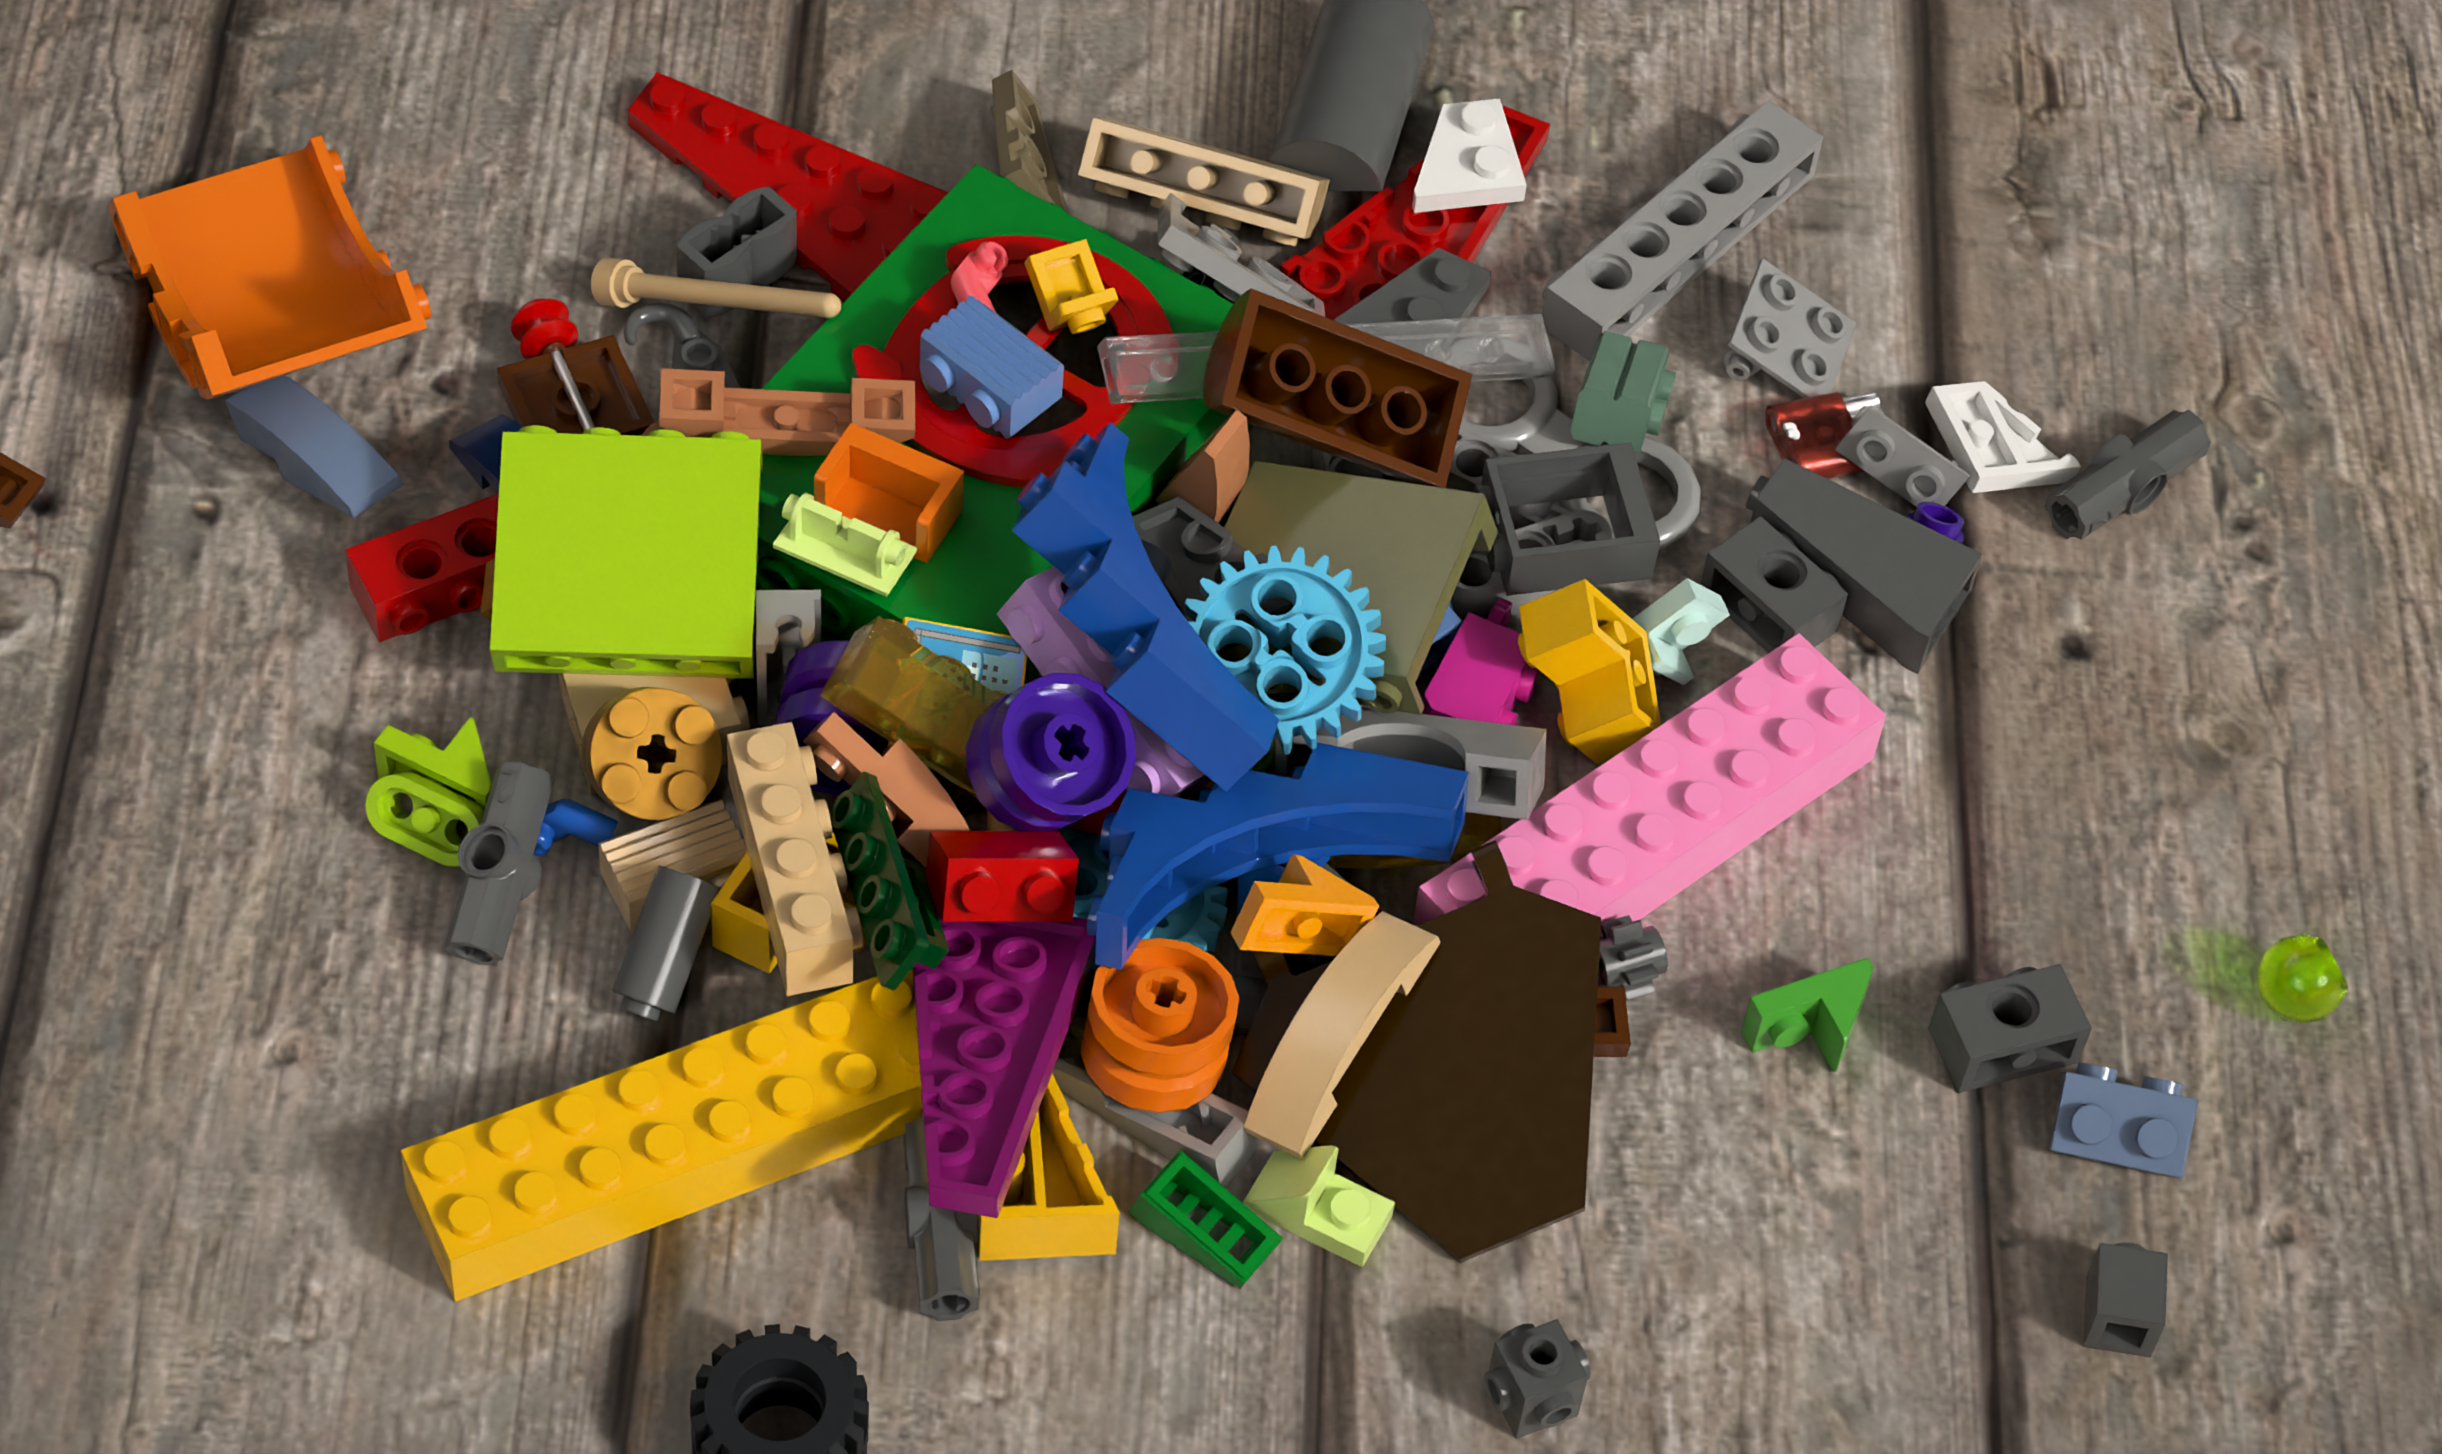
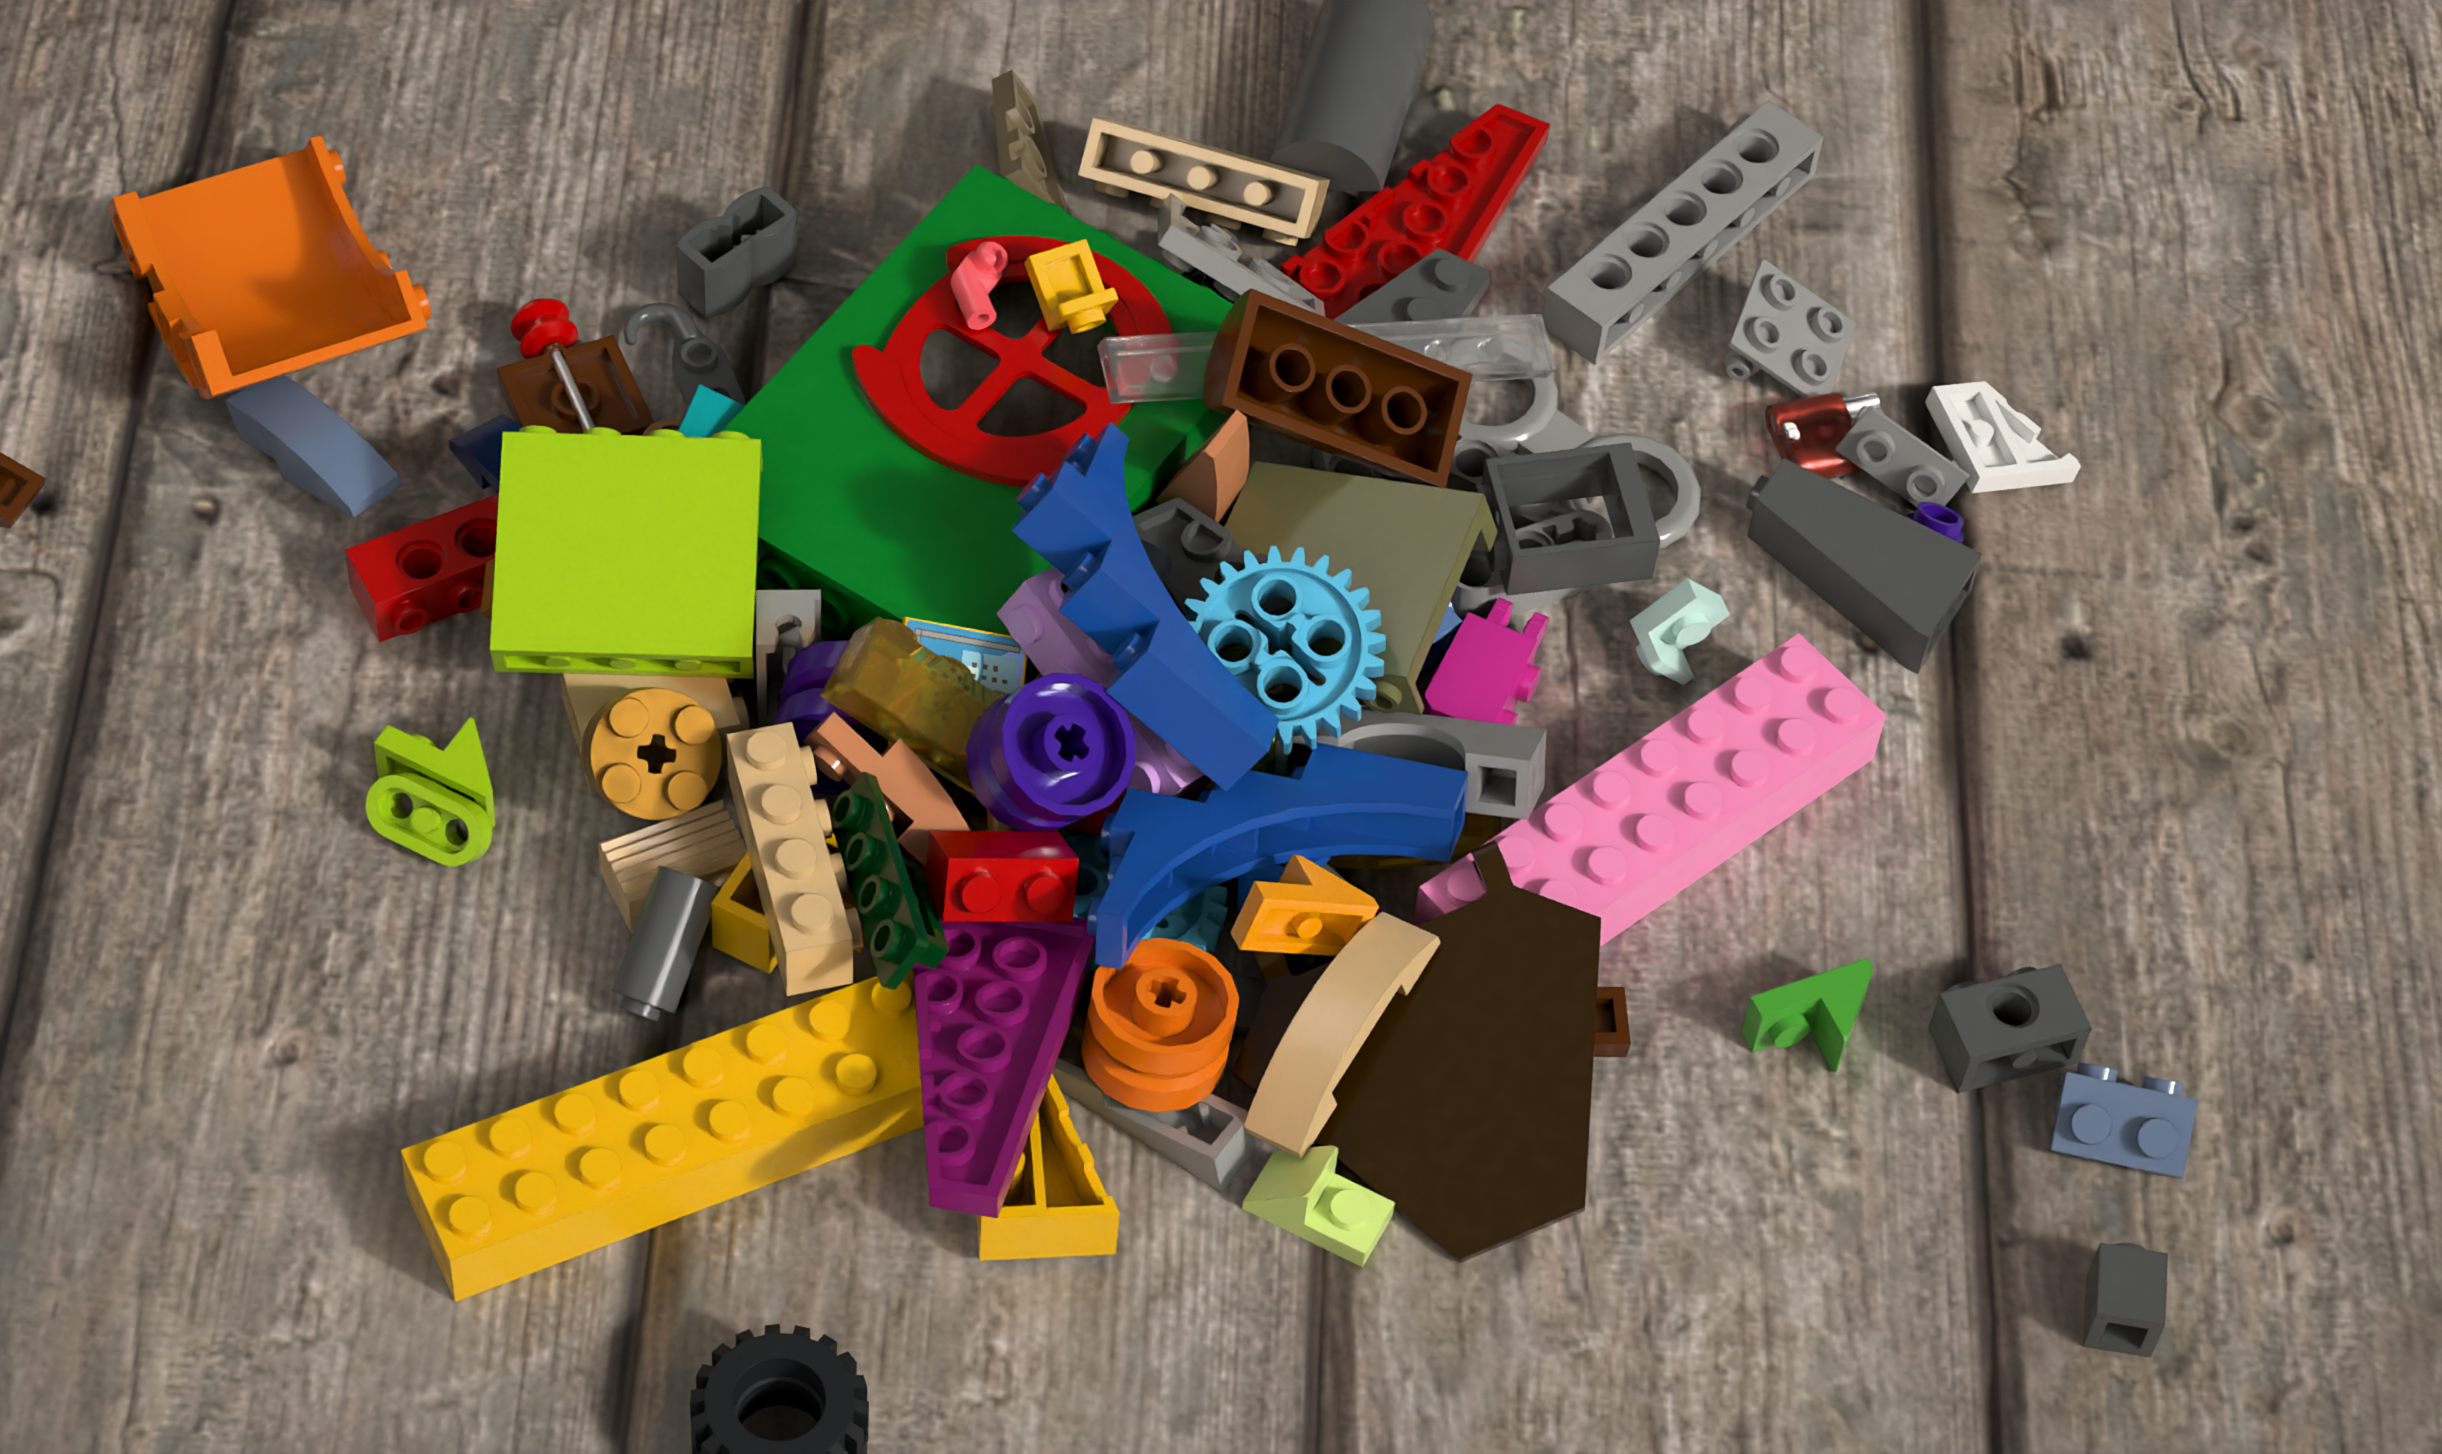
(499, 863): dark grey piece -> none
(572, 818): blue arm -> none
(622, 283): tan piece -> none
(784, 420): nougat slope -> none
(843, 544): yellowish green hinge -> none
(845, 204): red wing -> none
(891, 488): orange panel -> none
(940, 1240): dark grey piece -> none
(989, 367): medium blue brick -> none
(1175, 1227): green slope -> none
(1470, 160): white wing -> none
(1537, 1377): dark grey brick -> none
(1598, 666): yellow brick -> none
(1623, 392): sand green brick -> none
(1630, 956): dark grey gear -> none
(1773, 587): dark grey brick -> none
(2127, 474): dark grey piece -> none
(2300, 979): clear neon green piece -> none

